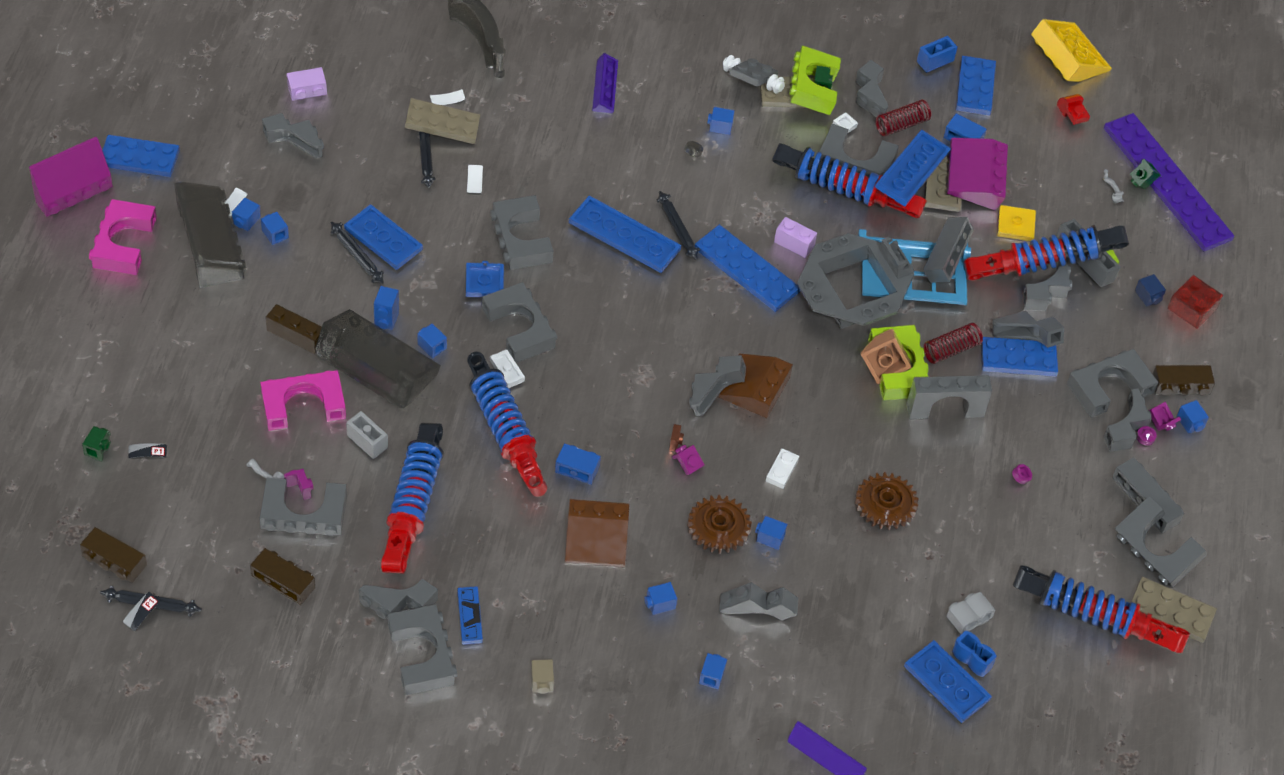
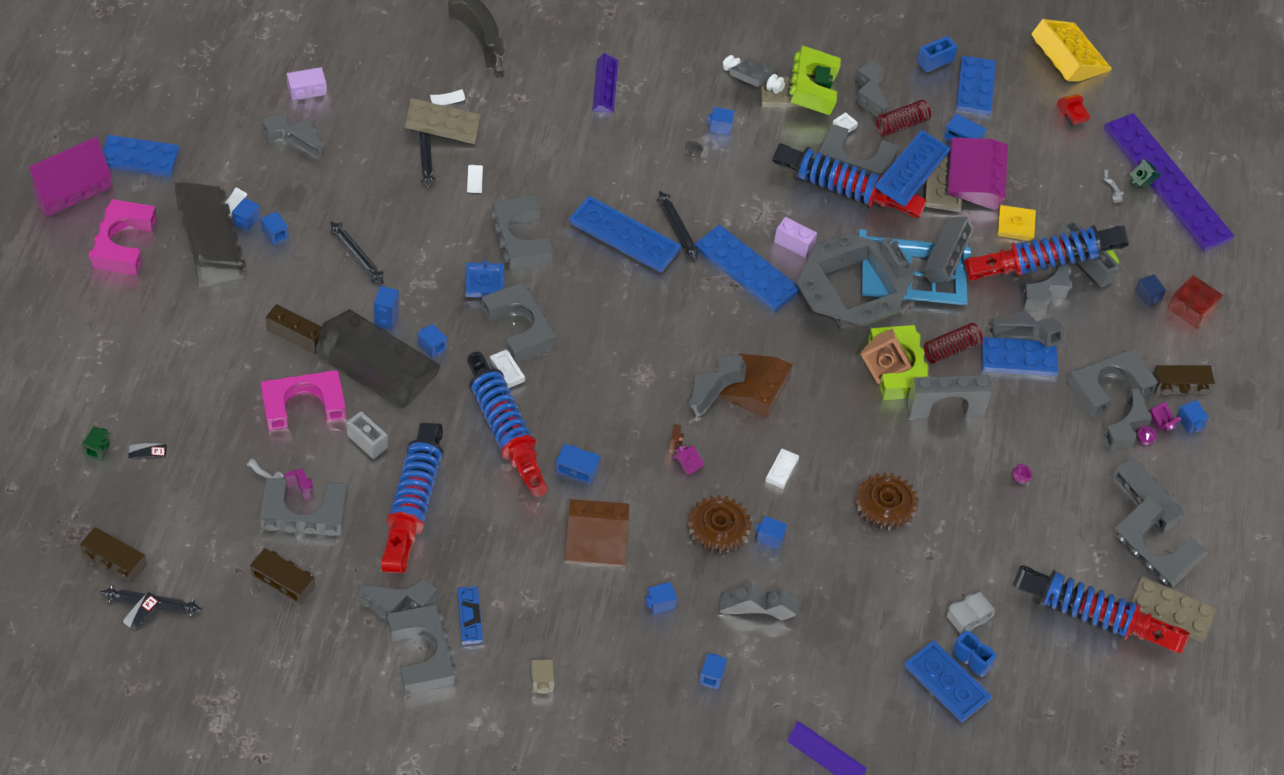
(383, 237): blue plate -> none

